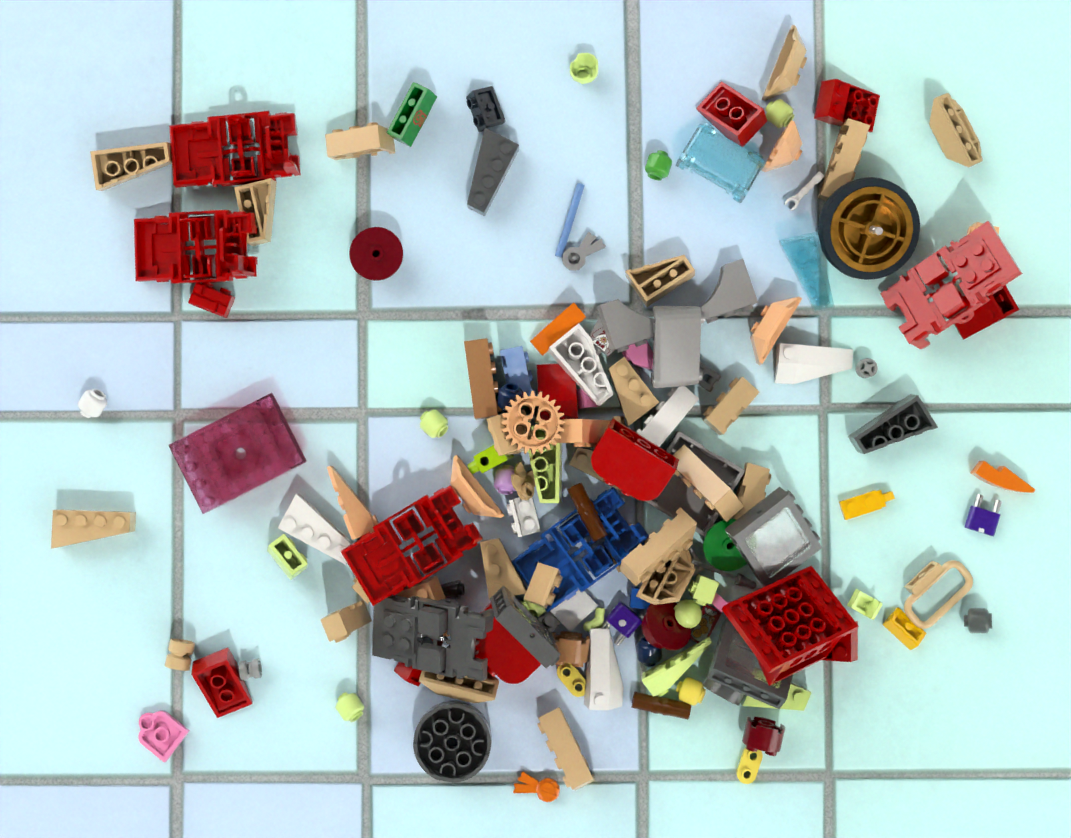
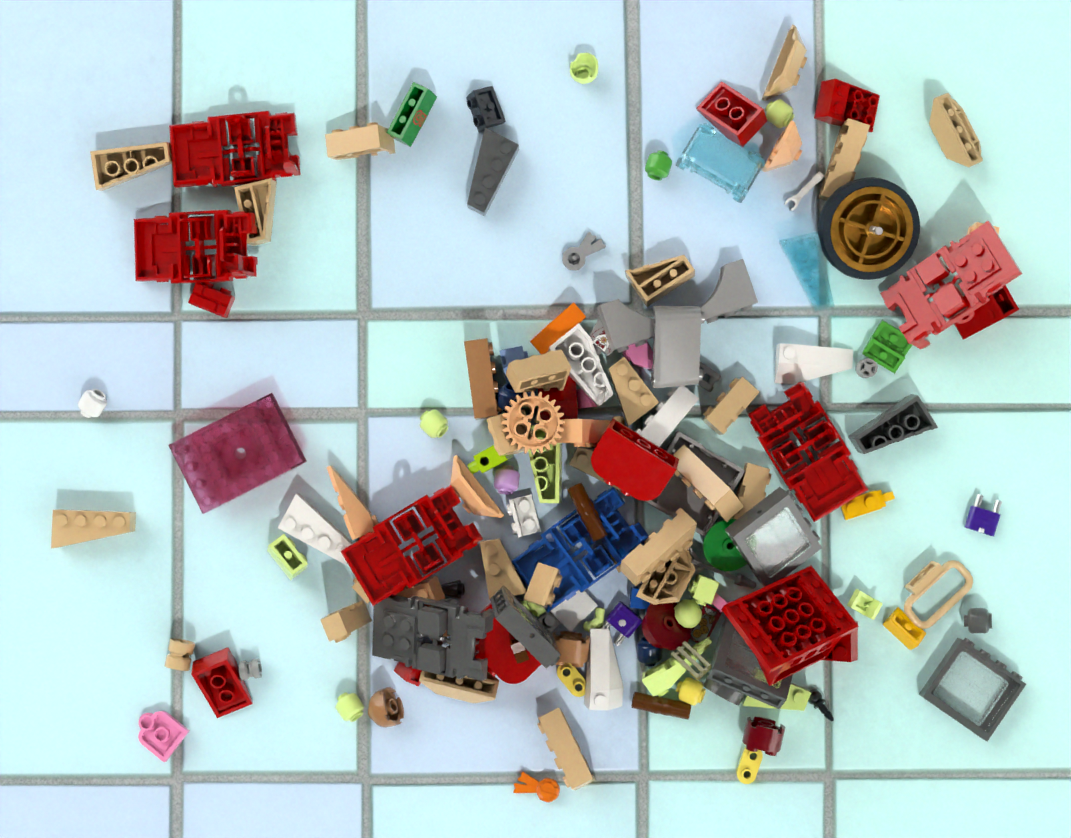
(376, 253): dark red piece -> none
(385, 708): none -> medium nougat cylinder
(455, 721): dark grey brick -> none
(519, 651): none -> reddish brown piece
(523, 482): tan plate -> none
(539, 371): none -> tan wedge
(569, 220): medium blue bar -> none
(681, 650): none -> olive tile
(771, 326): light nougat wedge -> none
(816, 700): none -> black bar
(825, 481): none -> red piece
(887, 346): none -> bright green slope
(973, 688): none -> clear piece
(1000, 478): orange slope -> none

